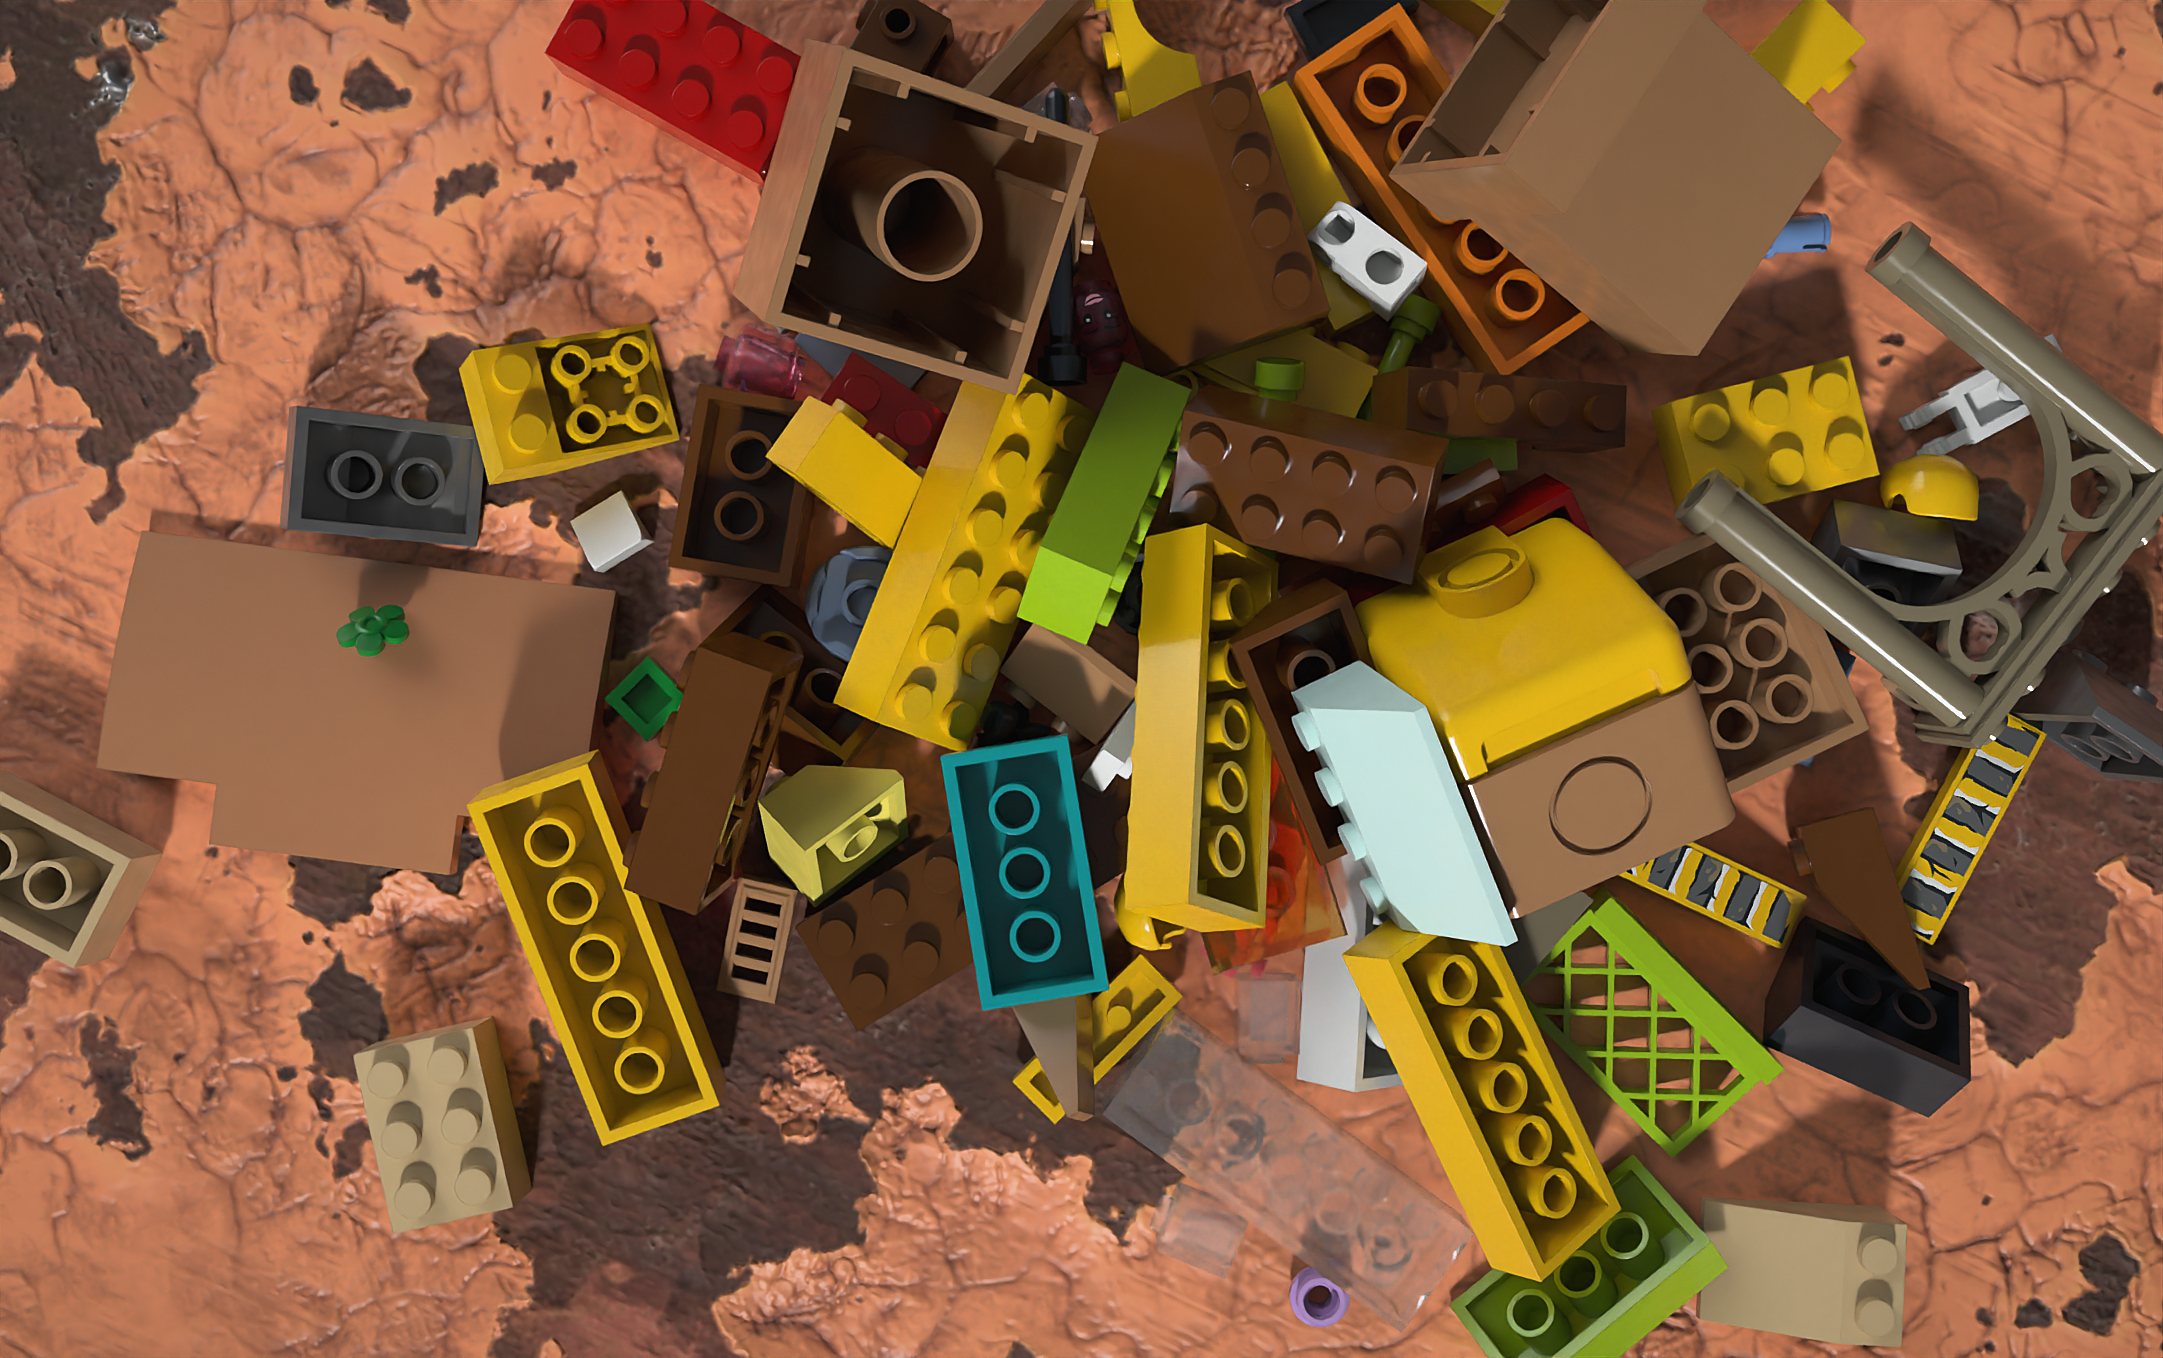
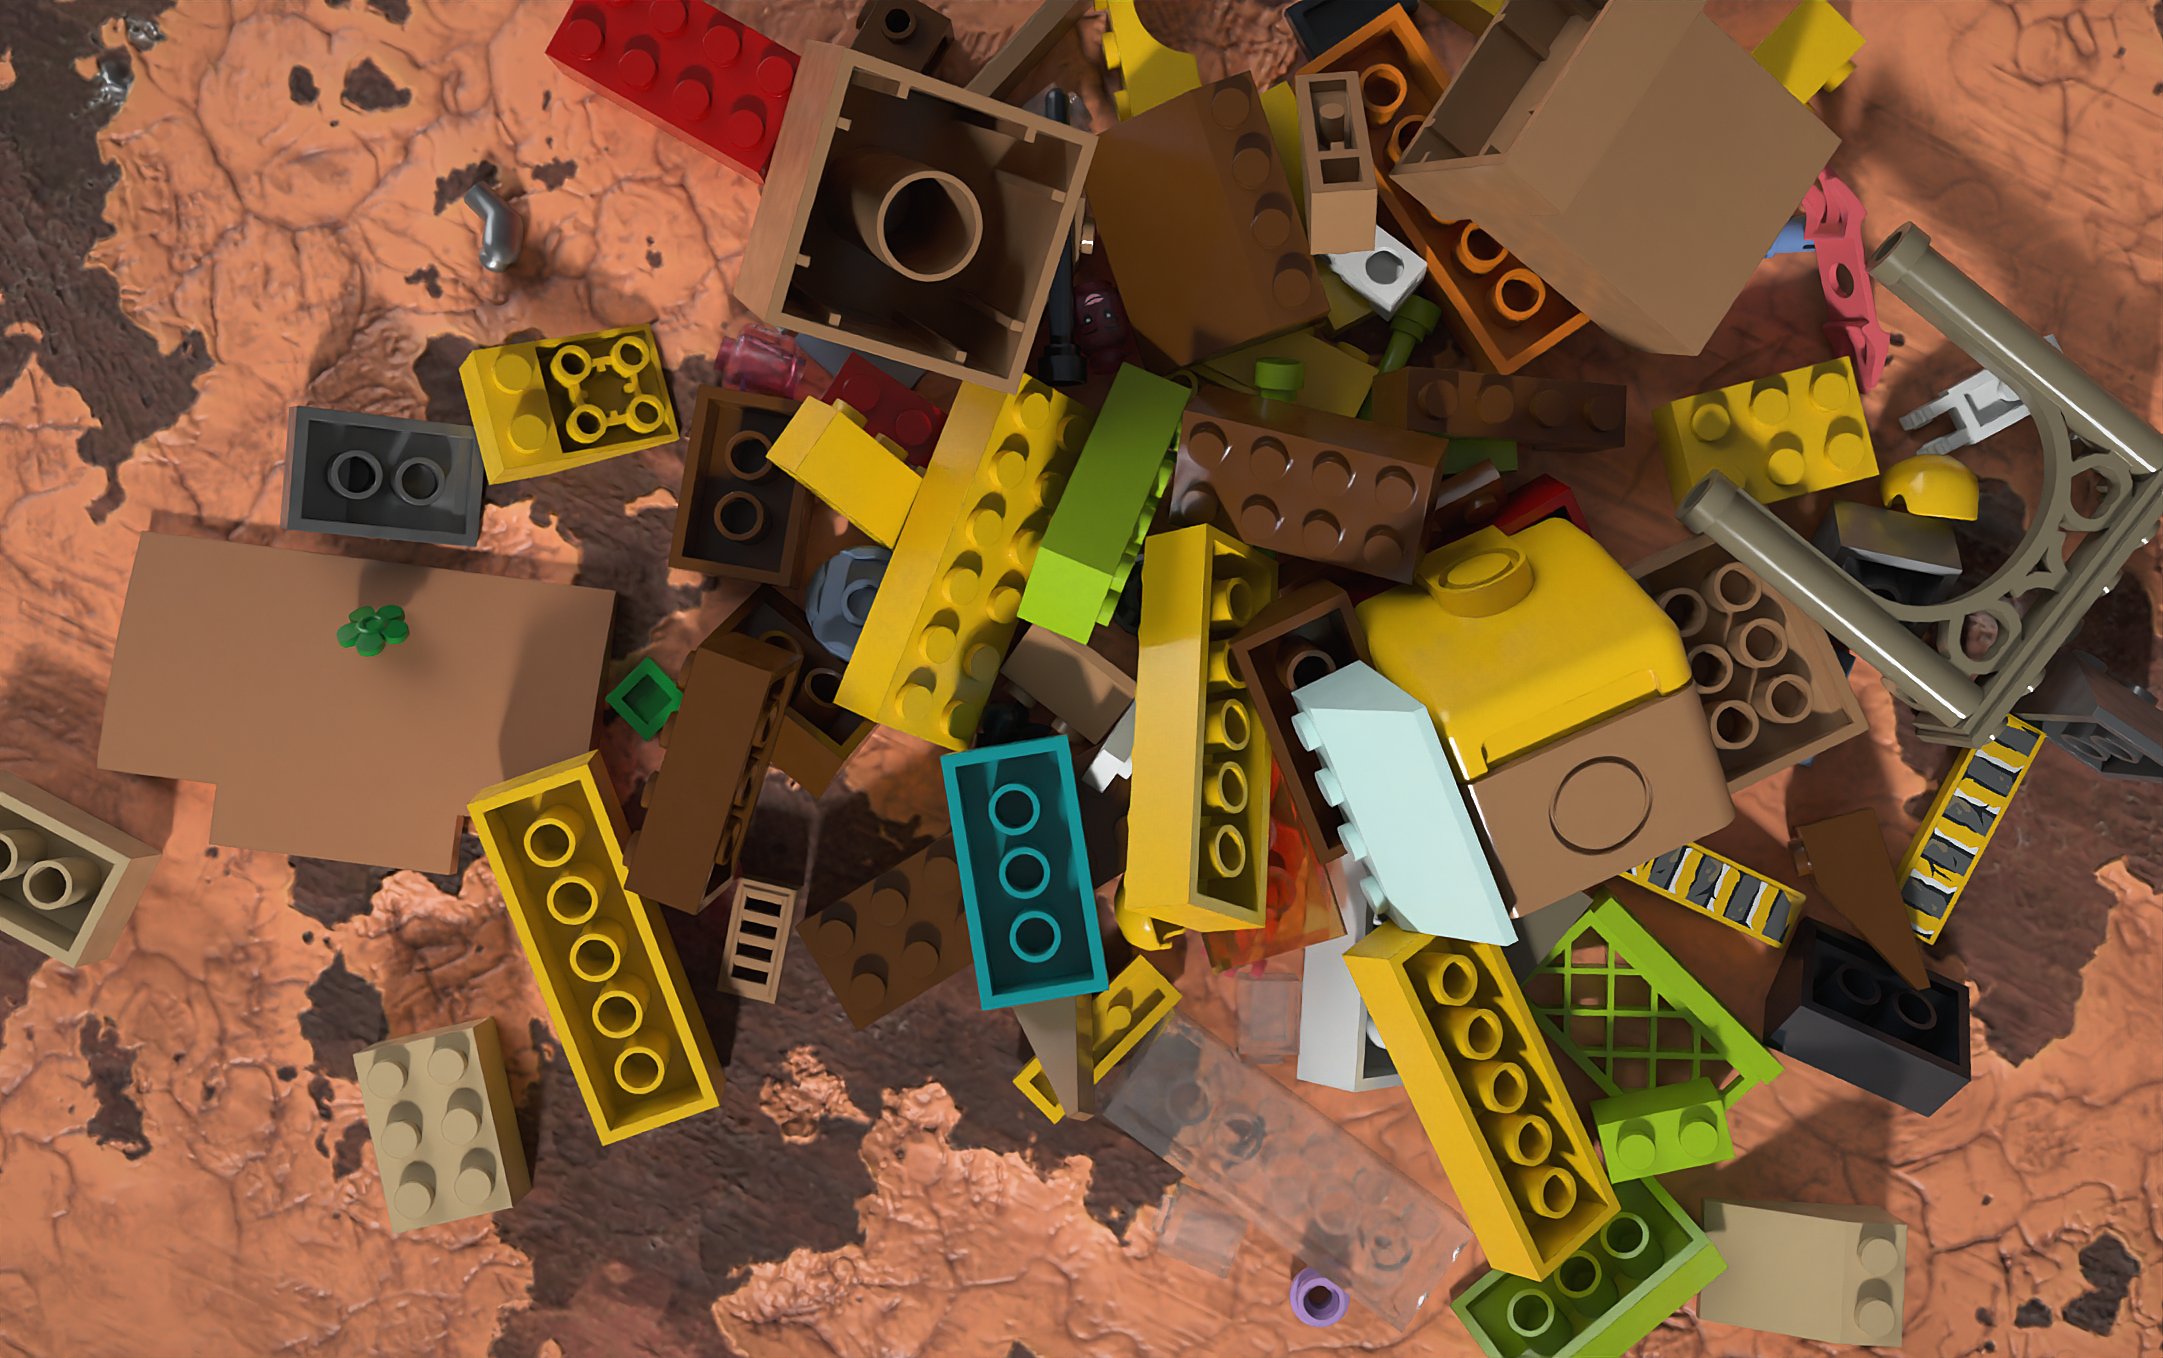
(502, 228): none -> flat silver arm
(610, 532): white slope -> none
(832, 824): light yellow slope -> none
(1336, 164): none -> medium nougat slope
(1662, 1129): none -> lime brick
(1835, 228): none -> coral piece

